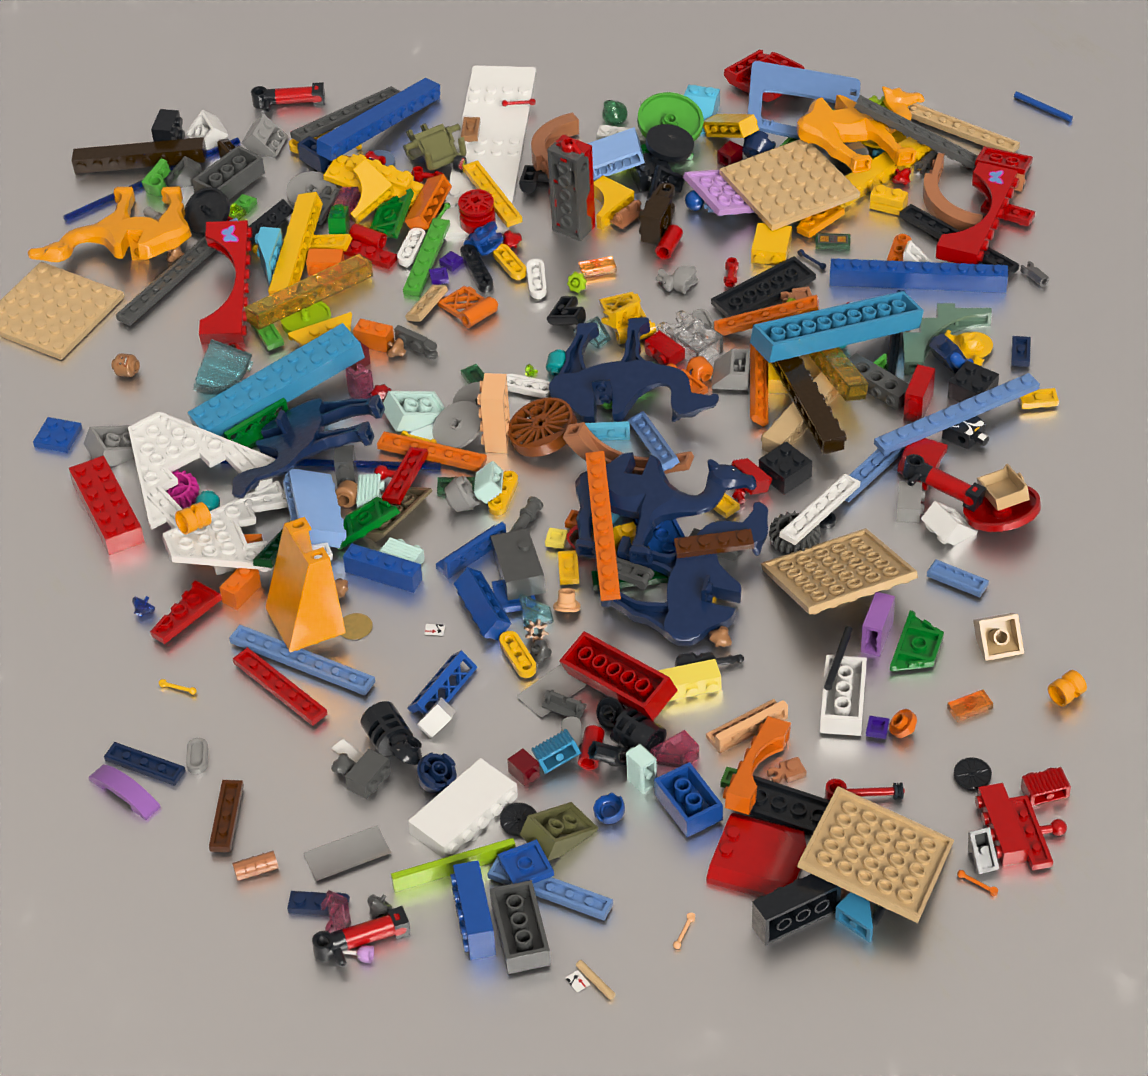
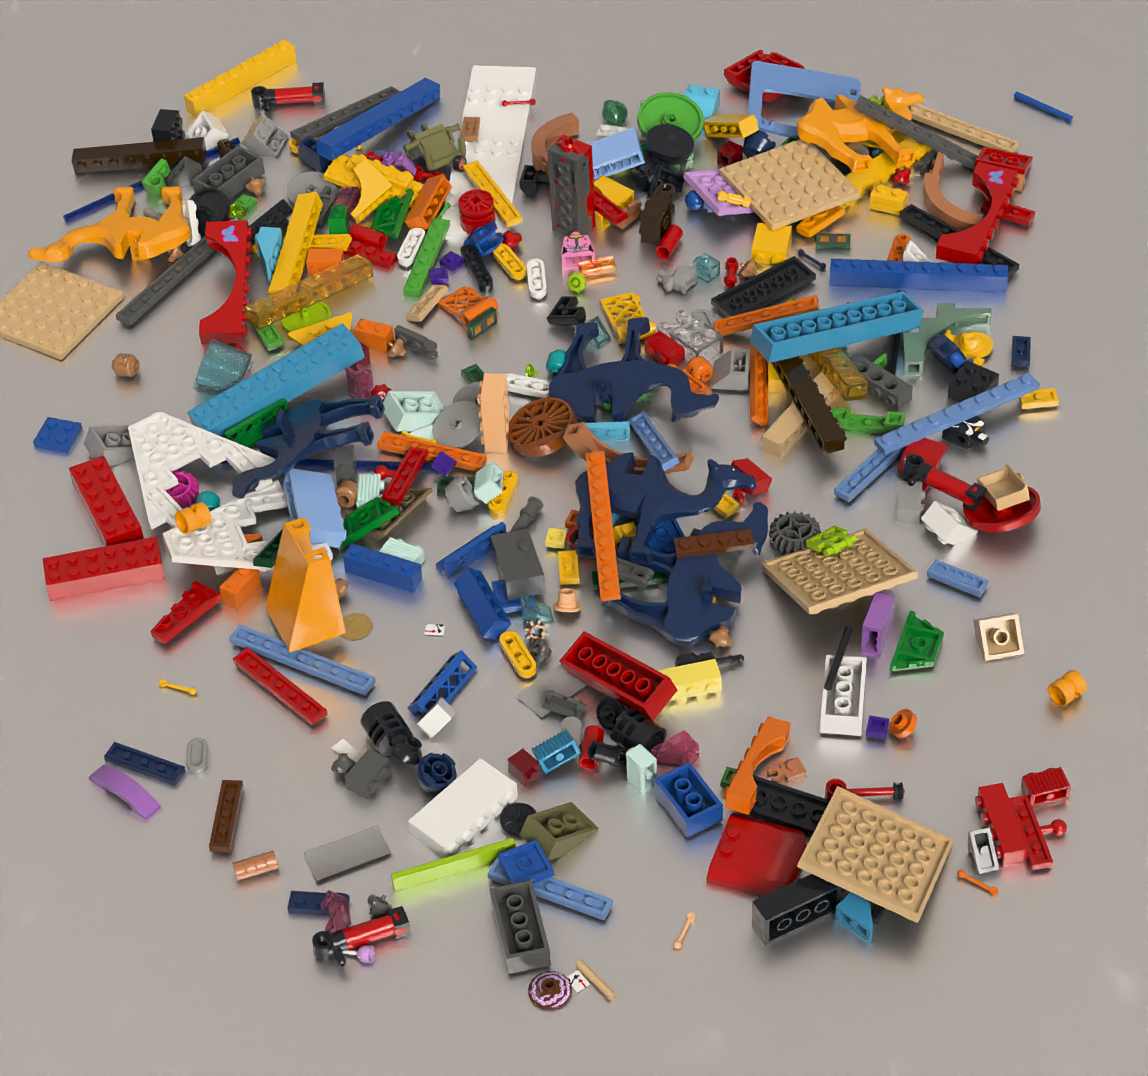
(103, 568): none -> red brick
(142, 606): clear blue piece -> none
(189, 215): none -> white plate
(240, 78): none -> yellow brick
(255, 186): none -> medium nougat piece
(399, 161): none -> medium lavender cylinder
(444, 464): none -> dark purple plate
(473, 910): blue brick -> none
(481, 323): none -> tile
(551, 997): none -> dish
(576, 249): none -> bright pink torso
(608, 209): none -> red tile
(609, 808): blue hair -> none
(620, 316): yellow hinge -> none
(706, 267): none -> clear light blue brick
(734, 199): none -> yellow axle
(746, 725): light nougat fence -> none
(747, 269): none -> medium nougat piece
(786, 467): black brick -> none
(797, 293): nougat plate -> none
(819, 509): white tile -> none
(828, 522): black tile -> none
(831, 541): none -> lime plate
(868, 423): none -> bright green slope
(919, 393): red brick -> none
(970, 705): clear orange plate -> none
(972, 773): black wheel -> none
(1035, 274): flat silver bar -> none

